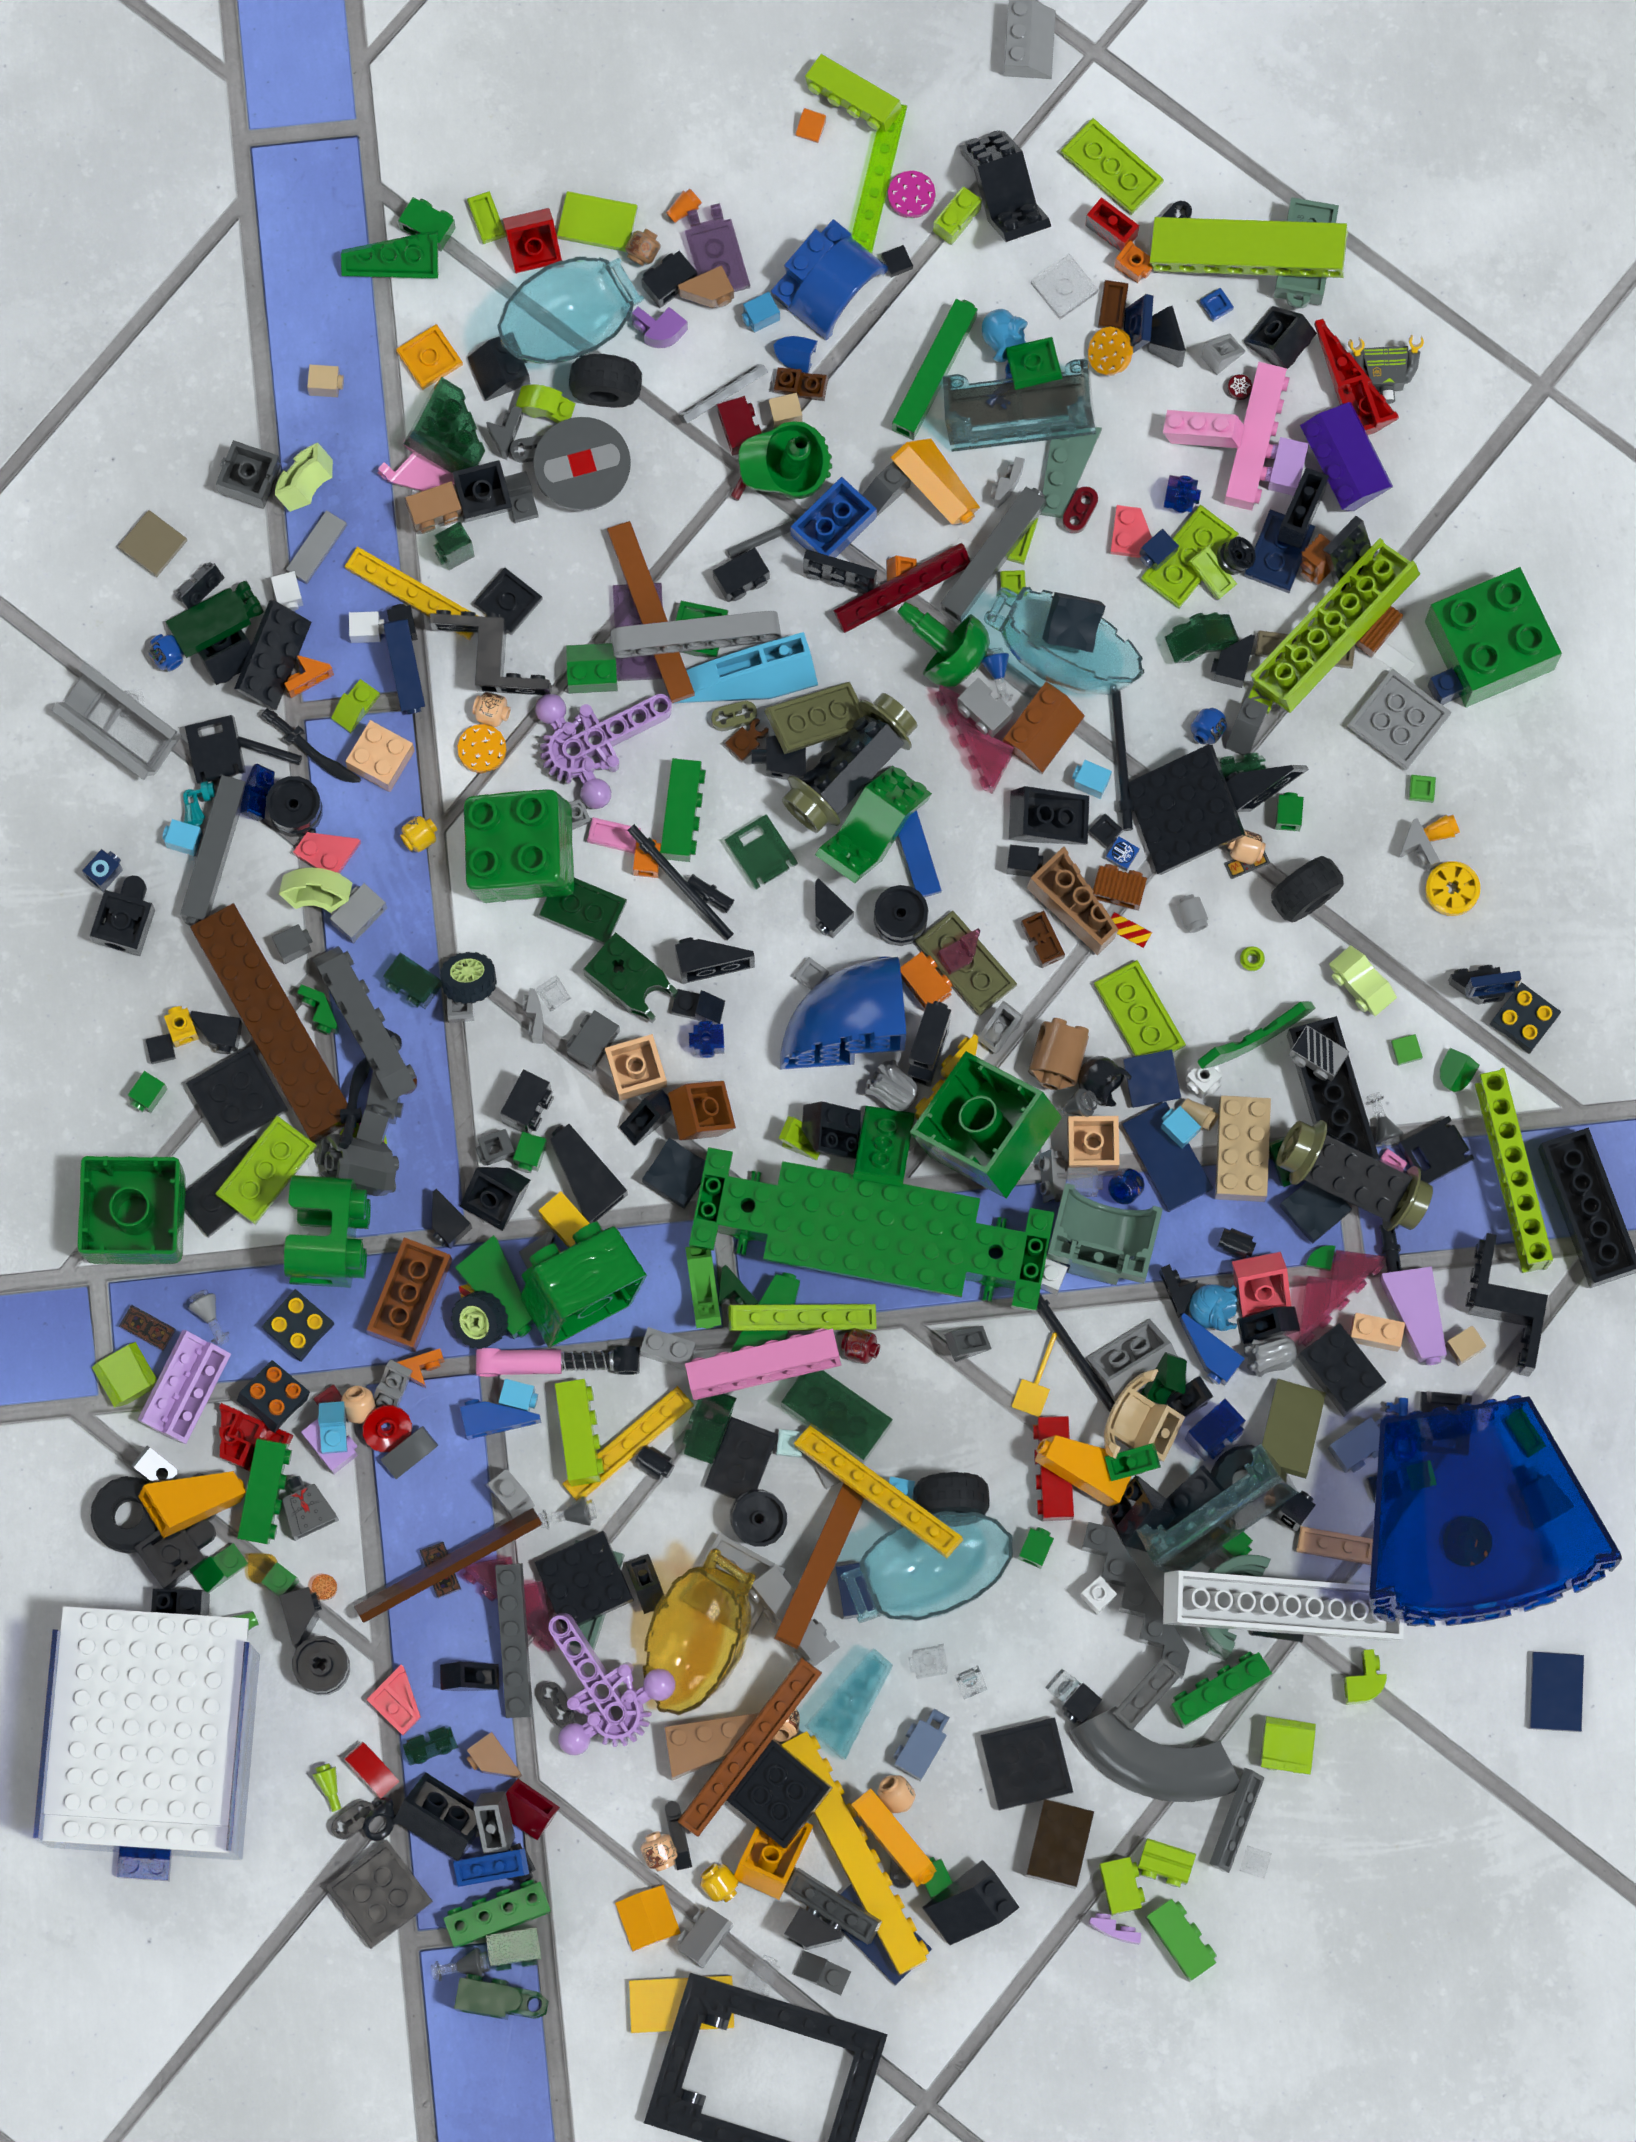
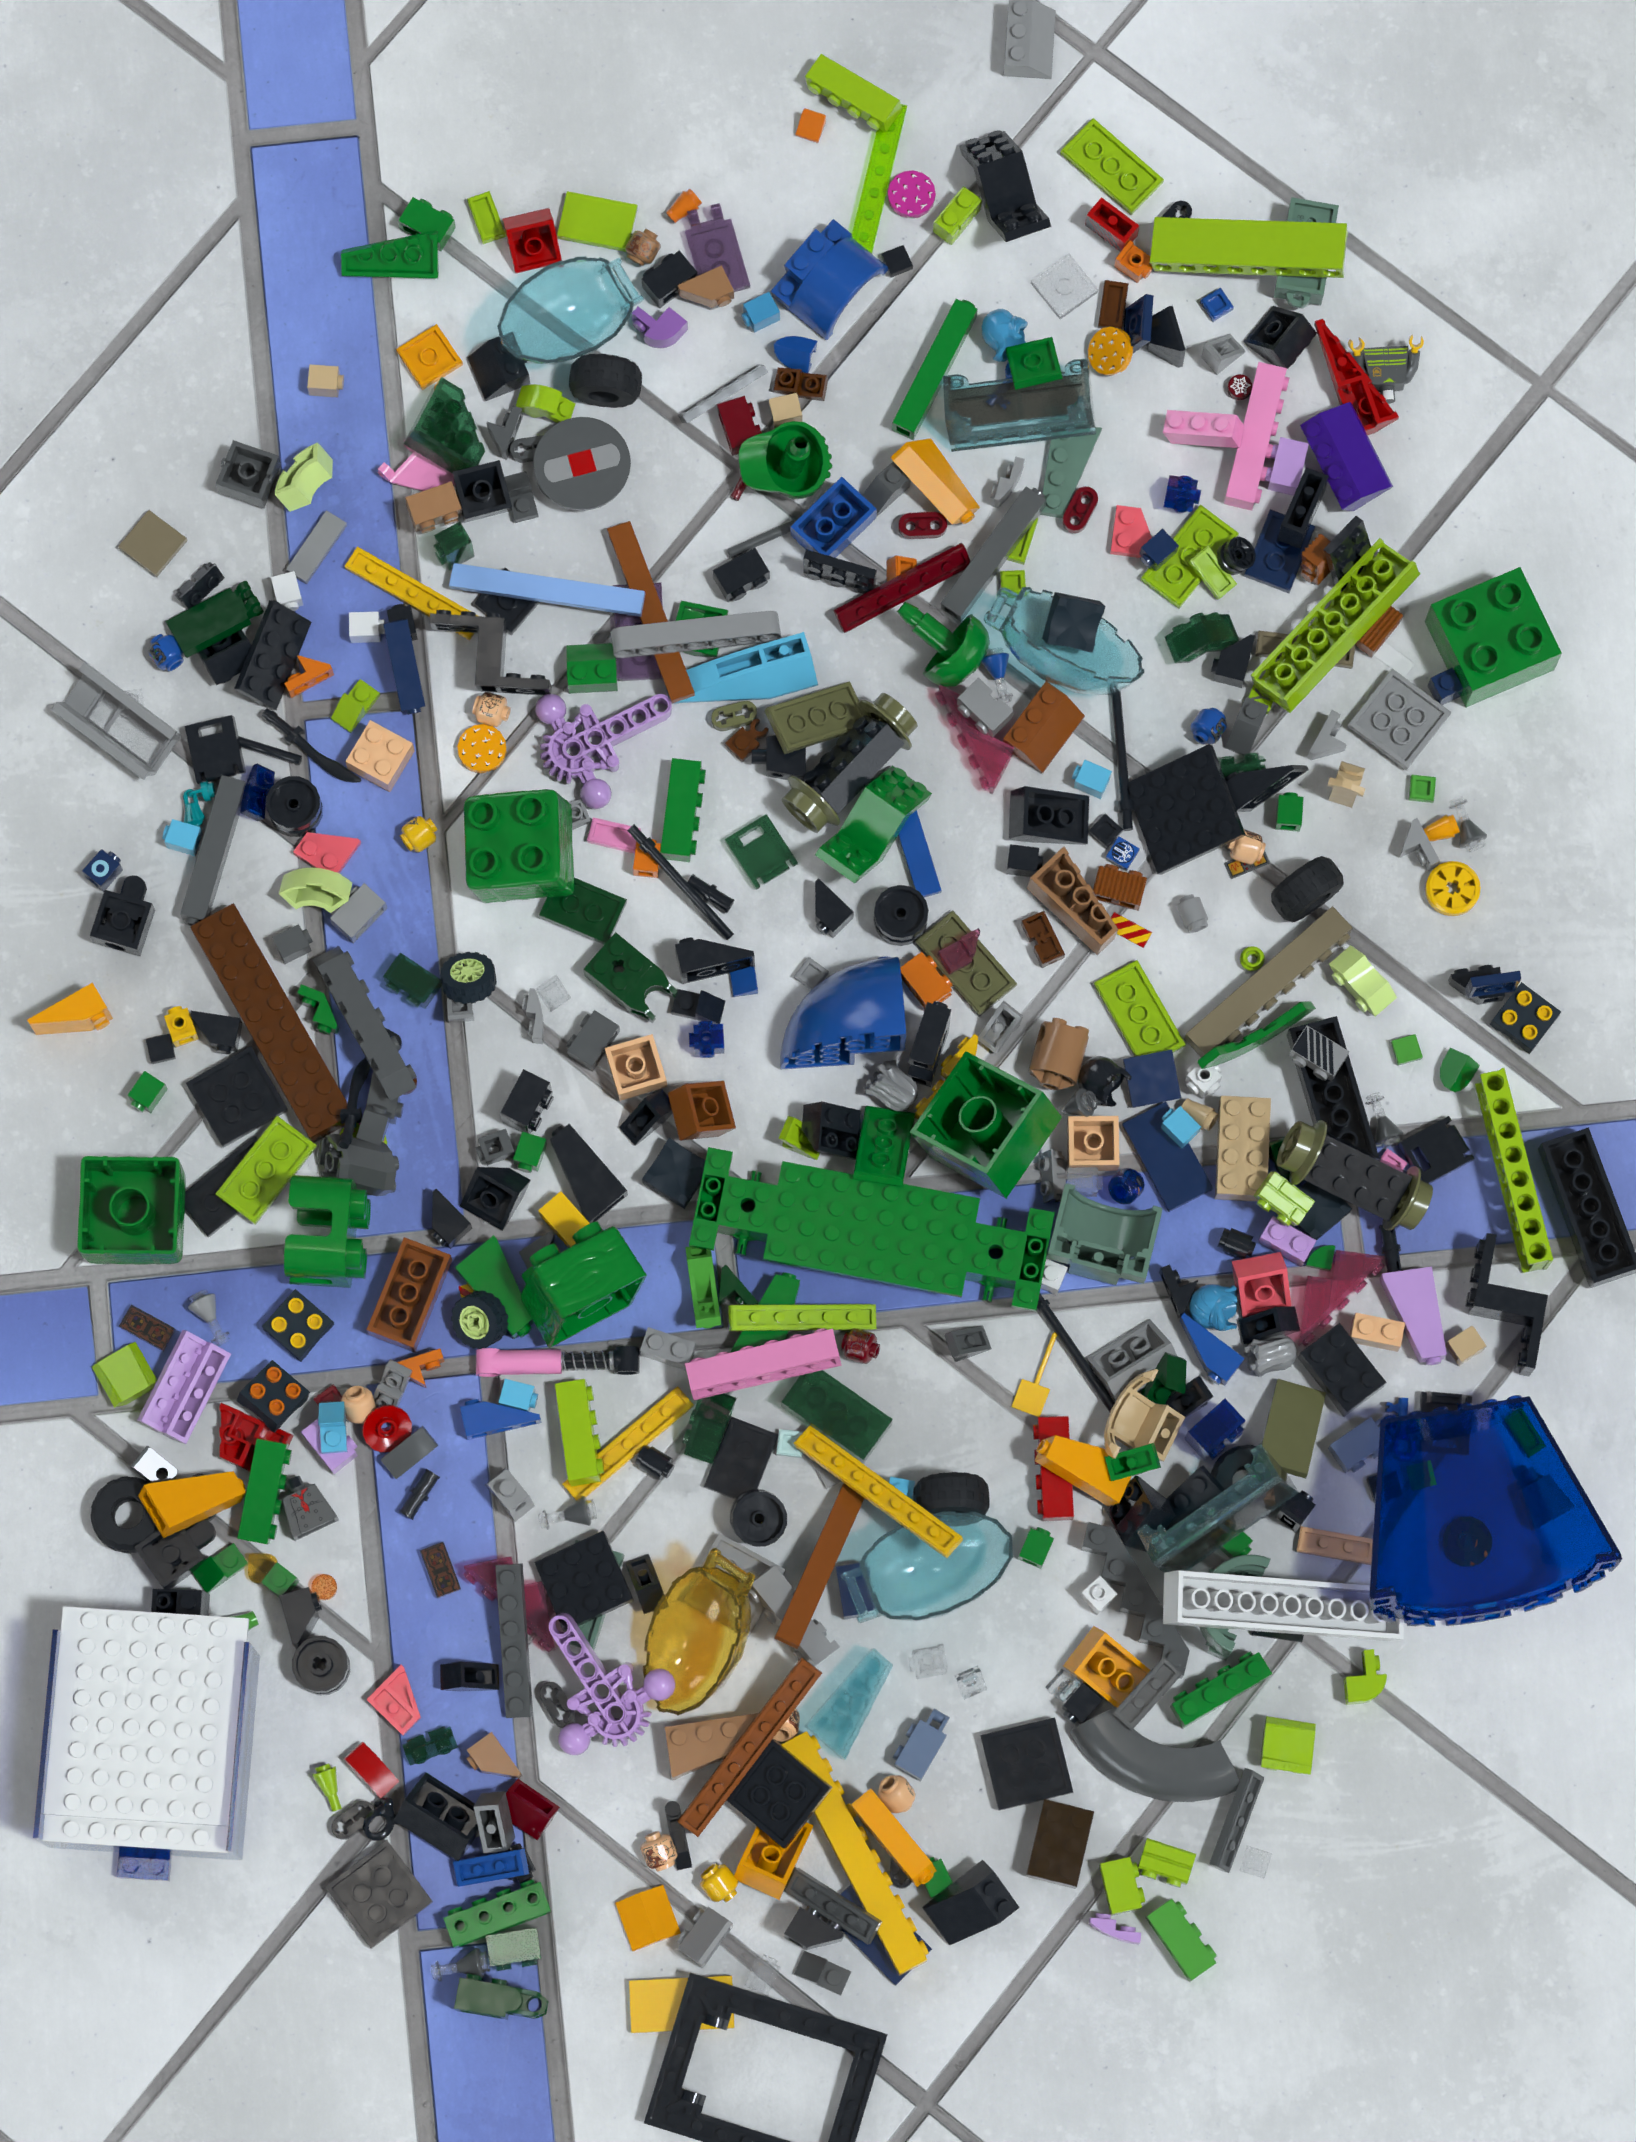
(75, 1013): none -> light orange slope
(419, 1494): none -> black pin
(448, 1565): reddish brown tile -> none
(547, 589): none -> light blue tile
(744, 982): none -> blue slope
(922, 523): none -> dark red plate
(1106, 1667): none -> light orange slope
(1269, 982): none -> dark tan brick
(1283, 1199): none -> lime brick
(1287, 1240): none -> lavender brick
(1325, 743): none -> light grey slope
(1346, 784): none -> tan piece
(1470, 834): none -> piece
(1556, 1692): dark blue tile -> none

